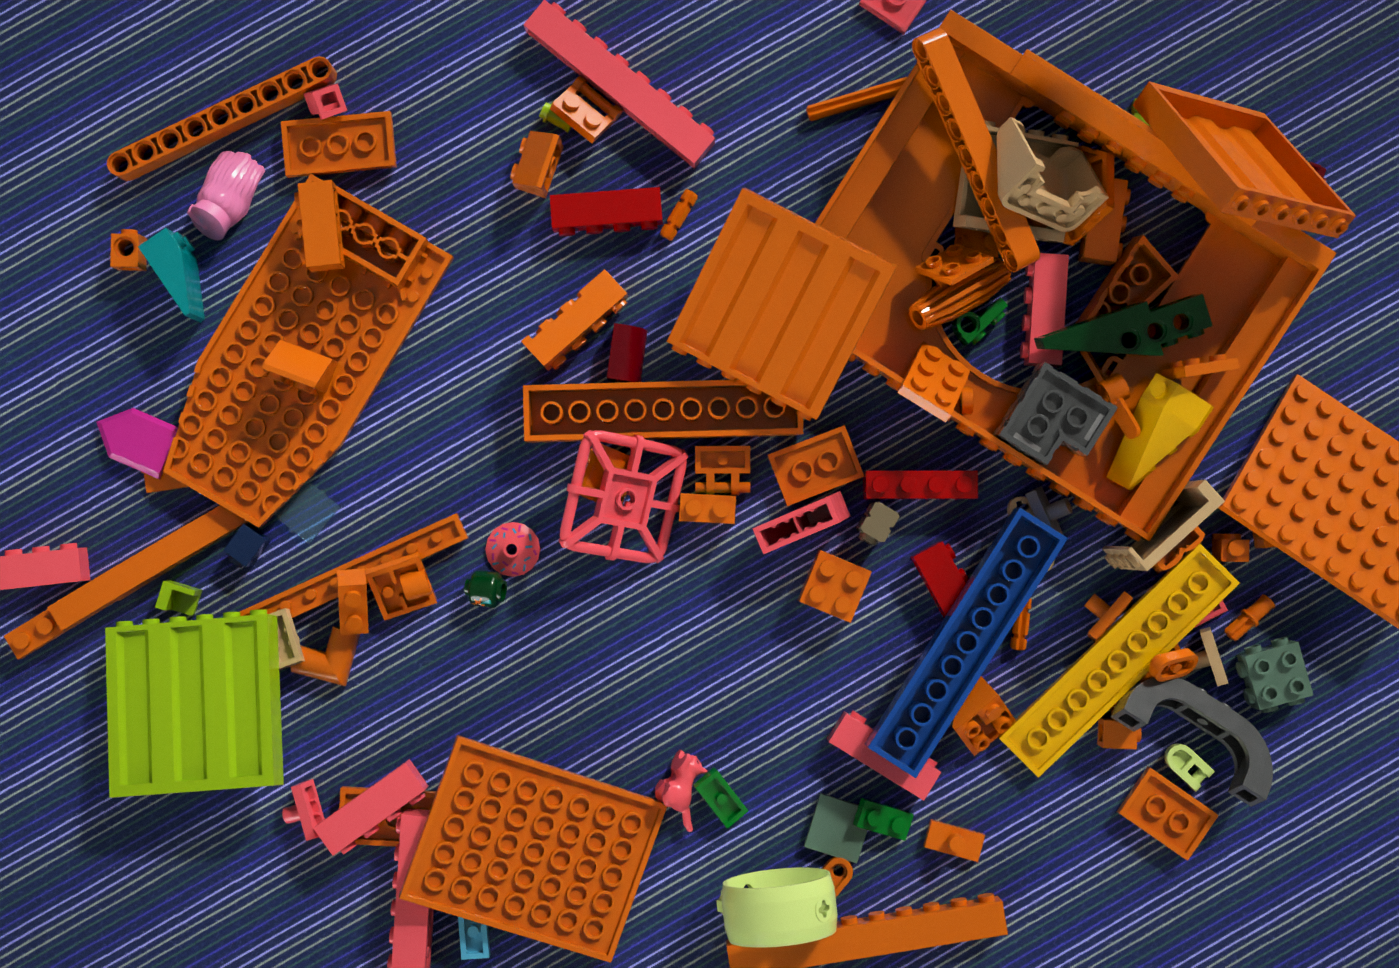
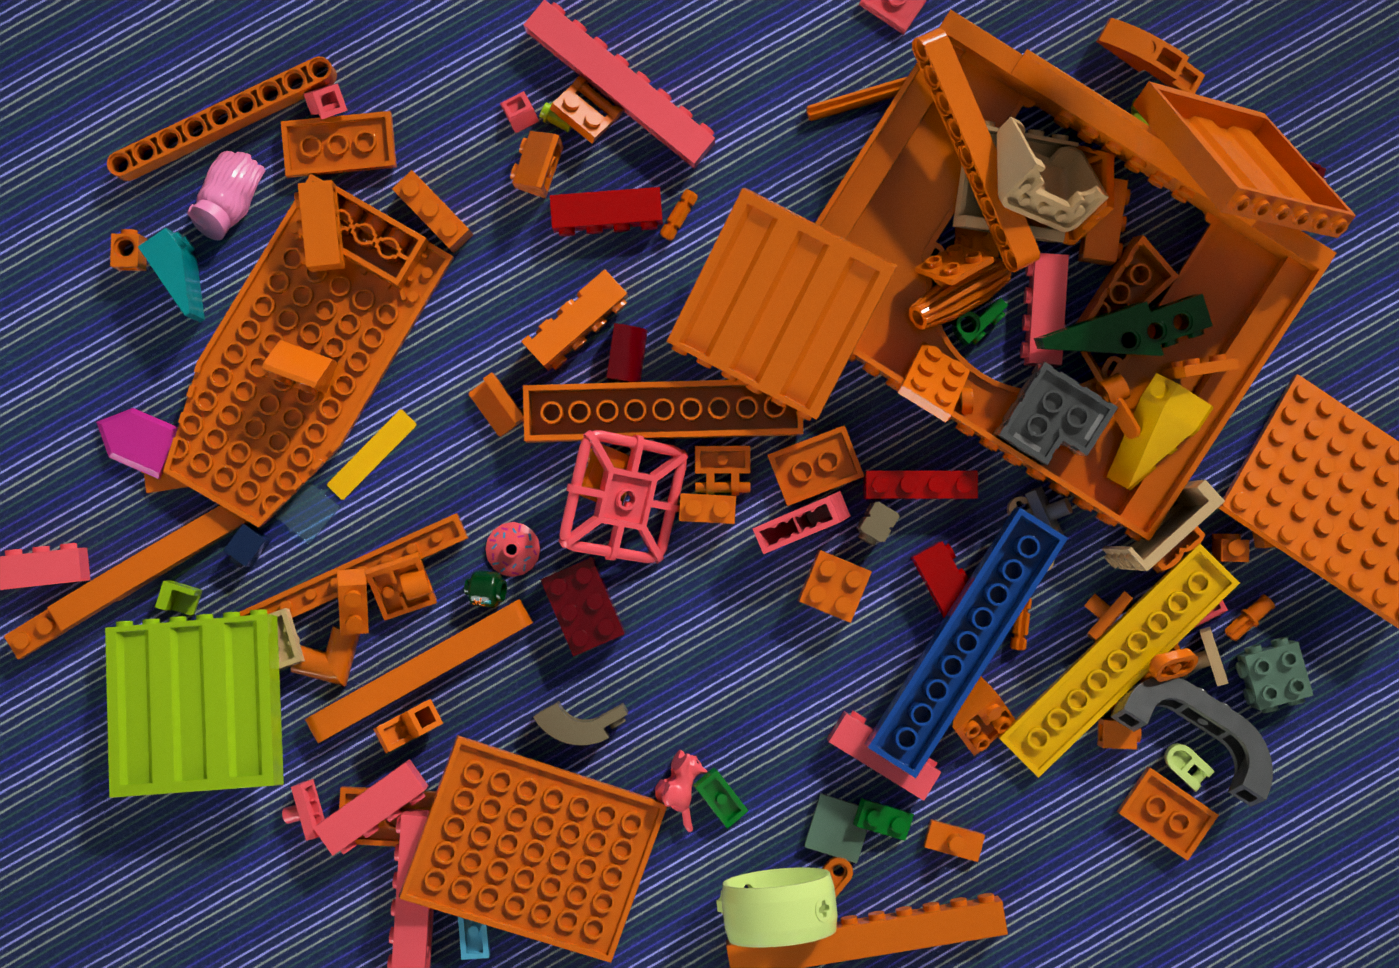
(371, 454): none -> yellow sticker
(408, 726): none -> orange brick
(418, 671): none -> orange beam
(432, 211): none -> orange brick
(496, 405): none -> orange panel
(519, 112): none -> coral slope
(577, 731): none -> dark tan arch
(583, 606): none -> dark red brick
(1151, 54): none -> orange slope

